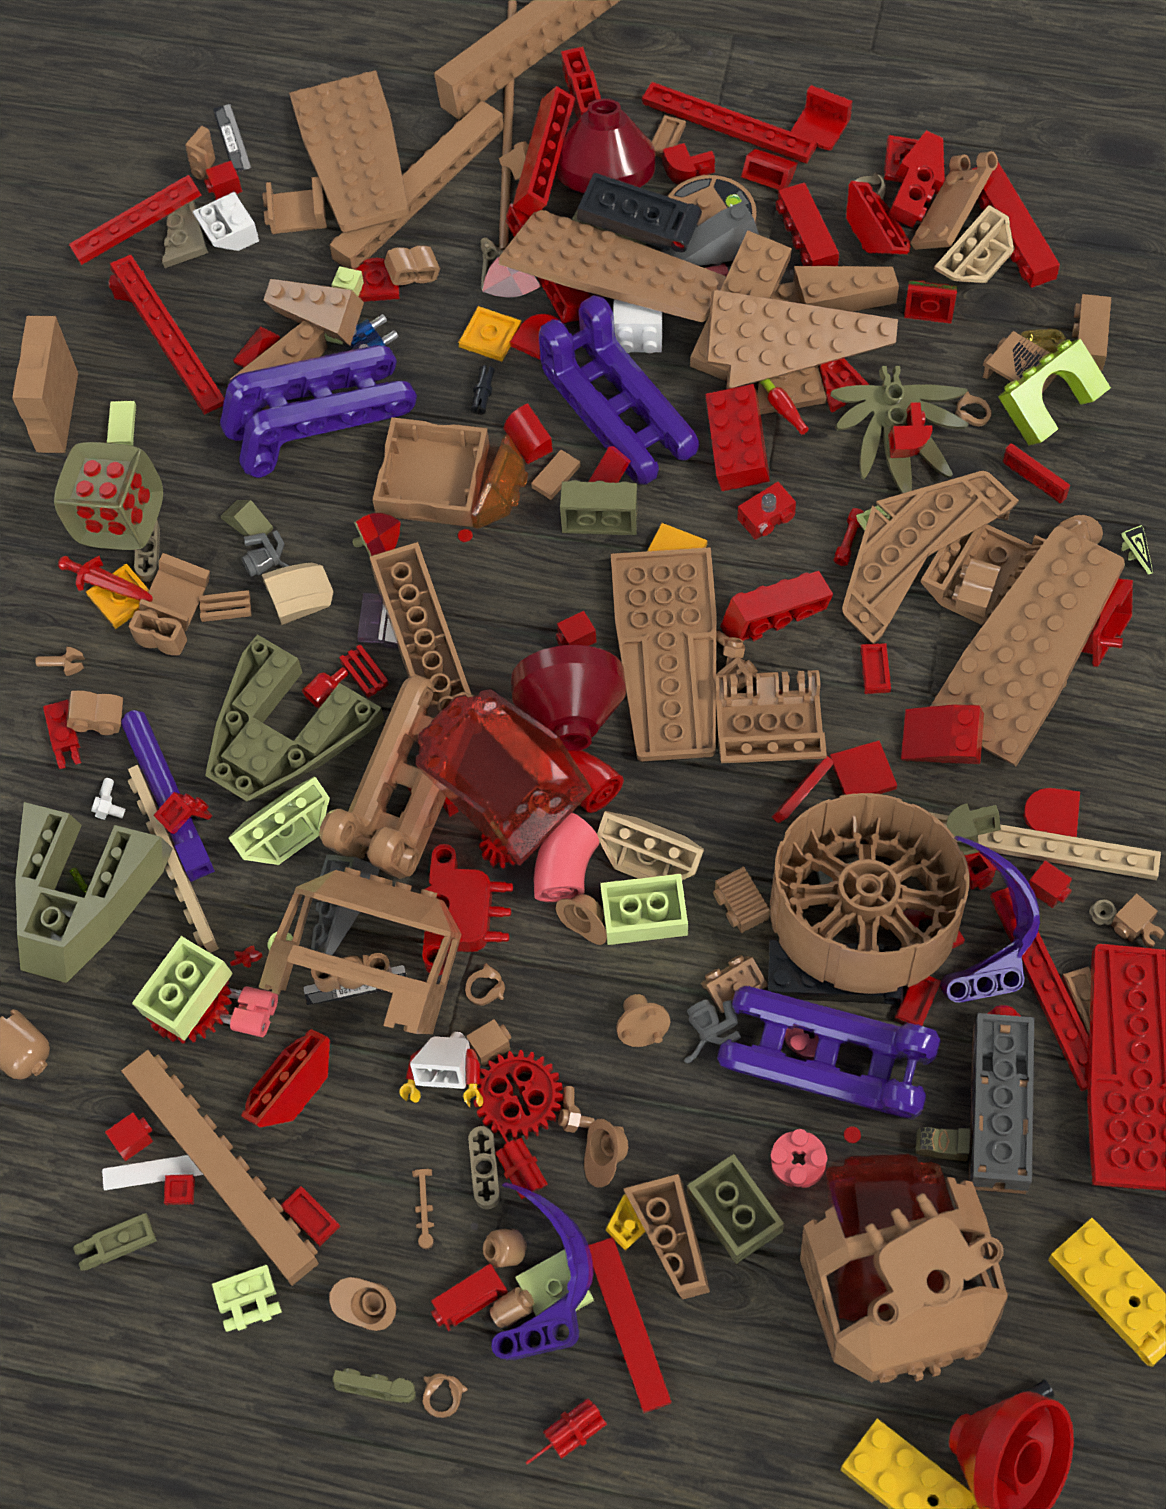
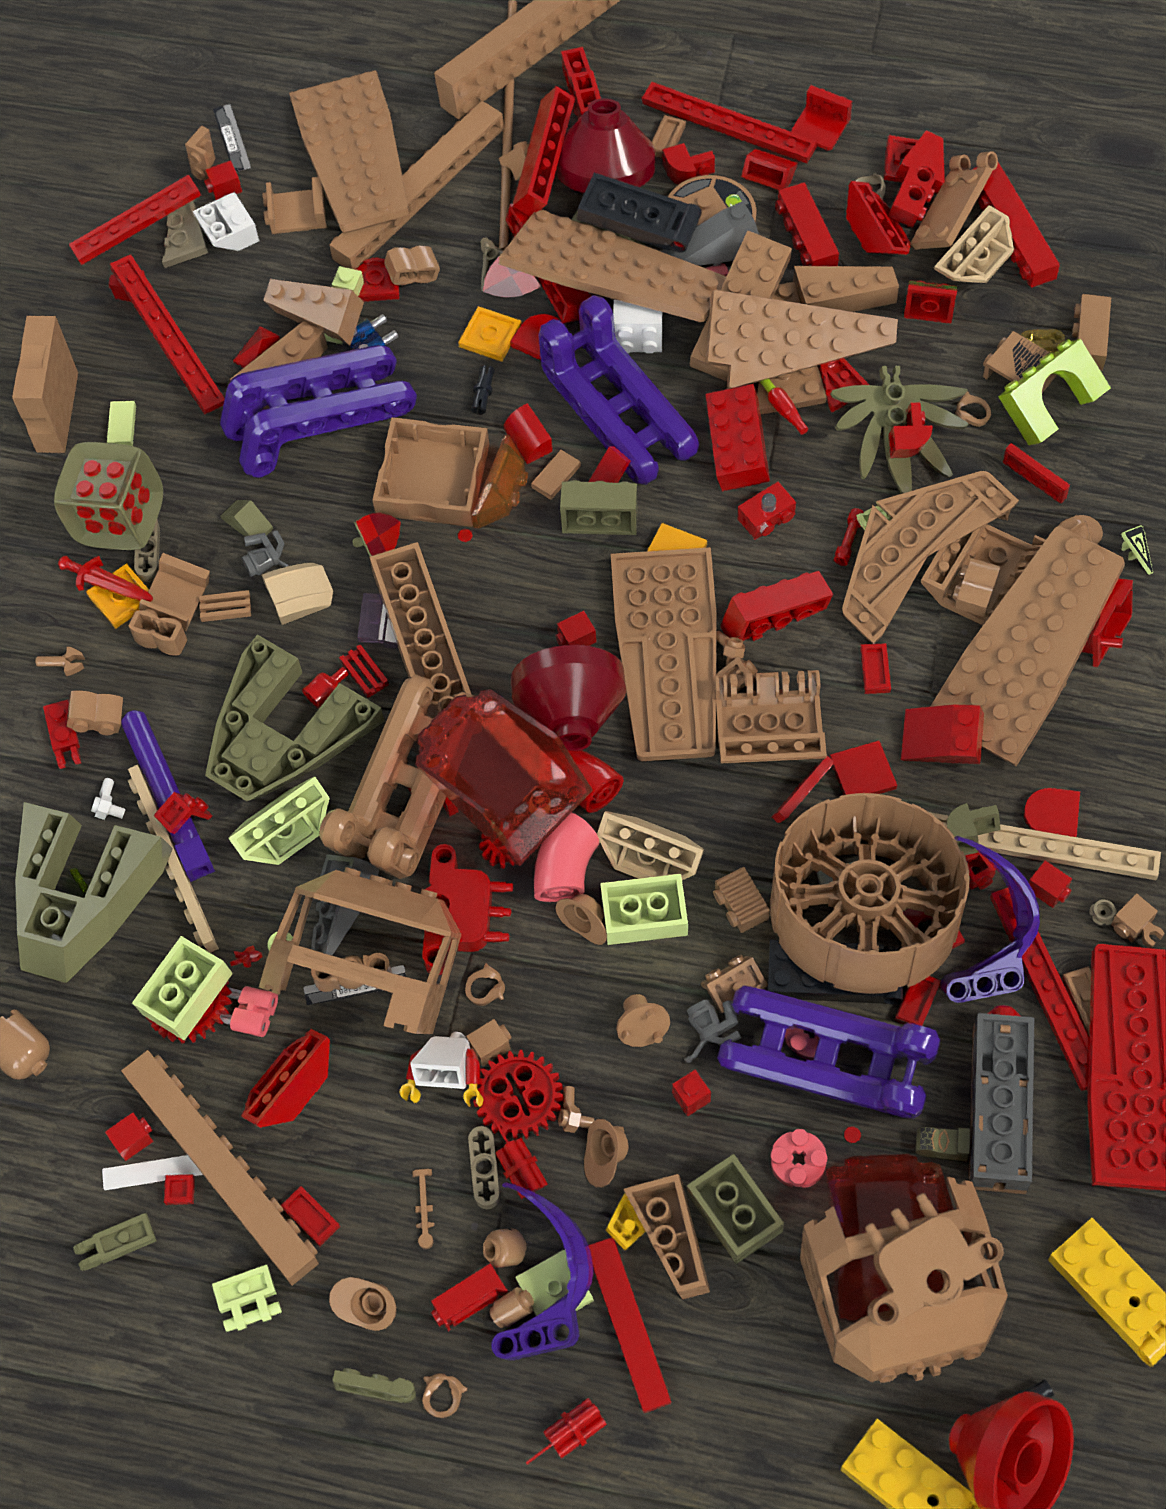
(691, 1093): none -> red brick

